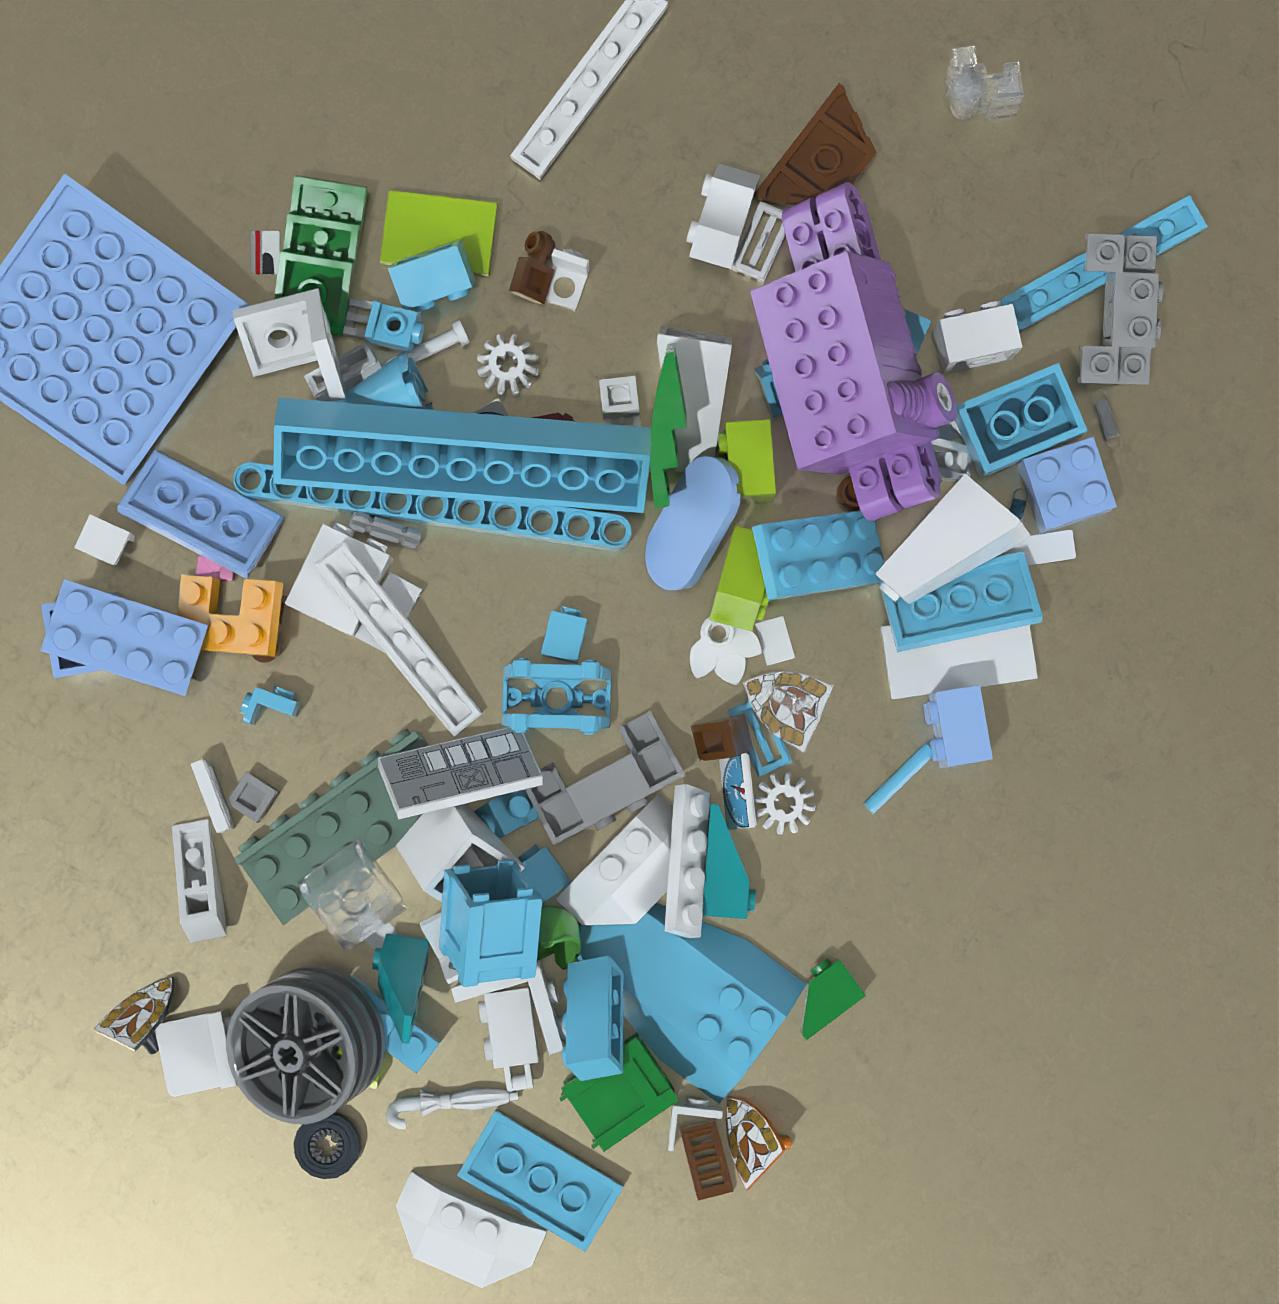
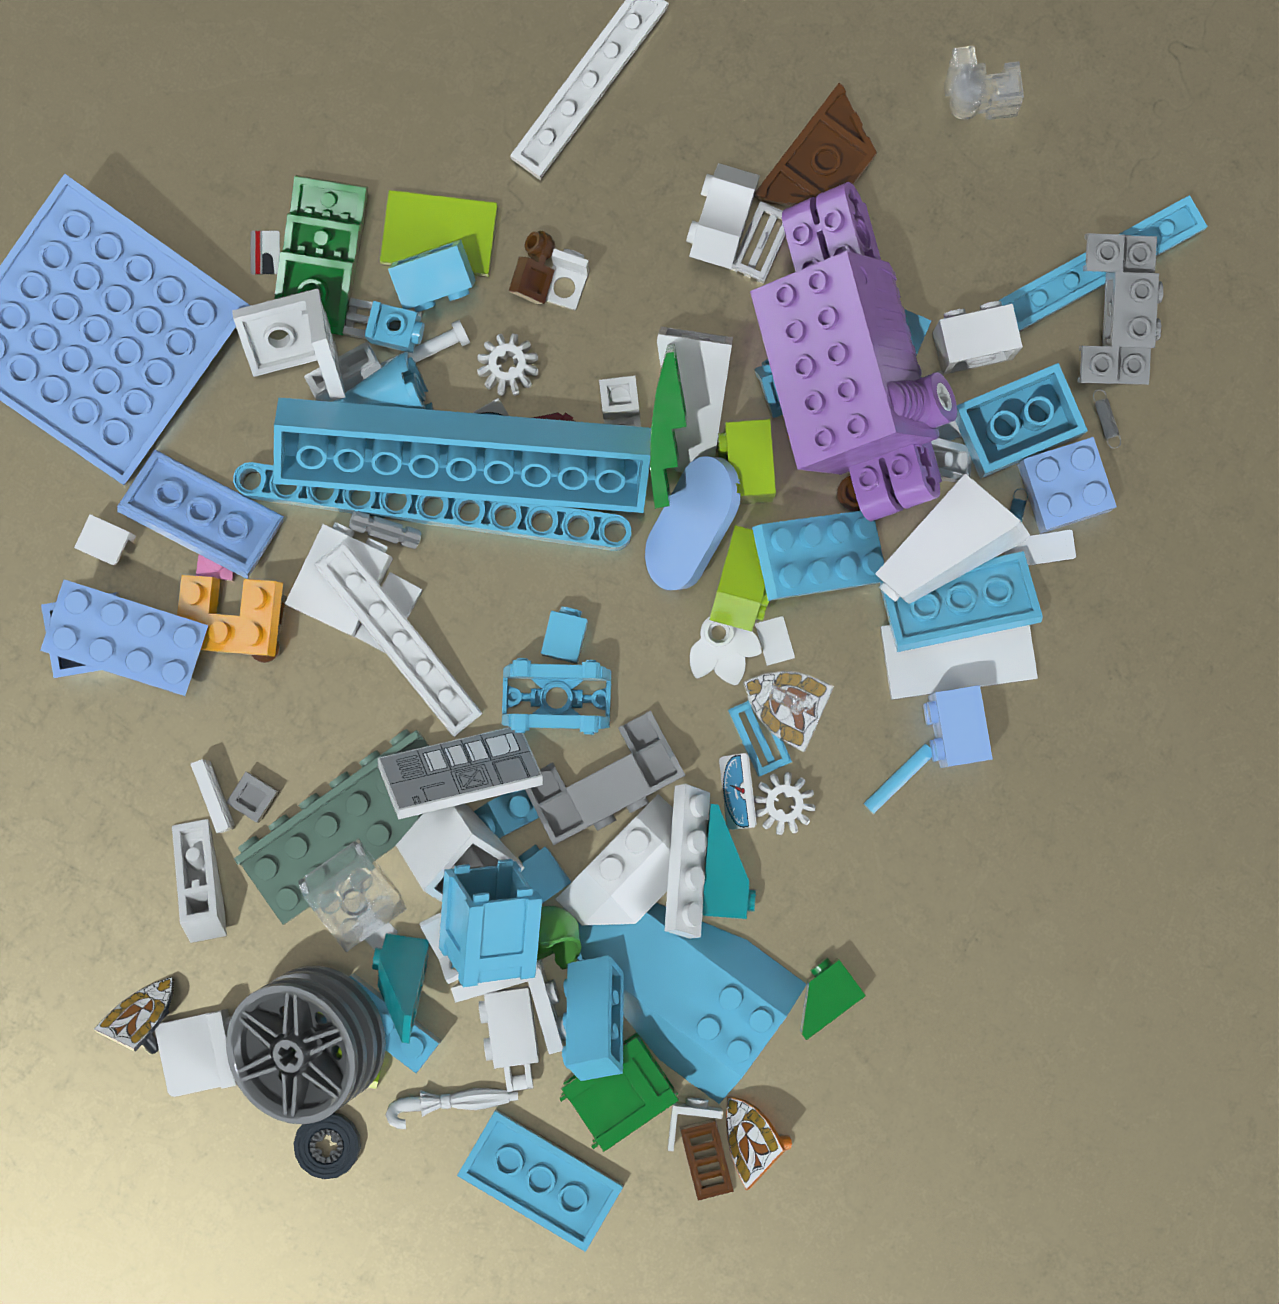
(278, 700): medium azure bracket -> none
(464, 1233): white wedge -> none
(722, 738): reddish brown slope -> none

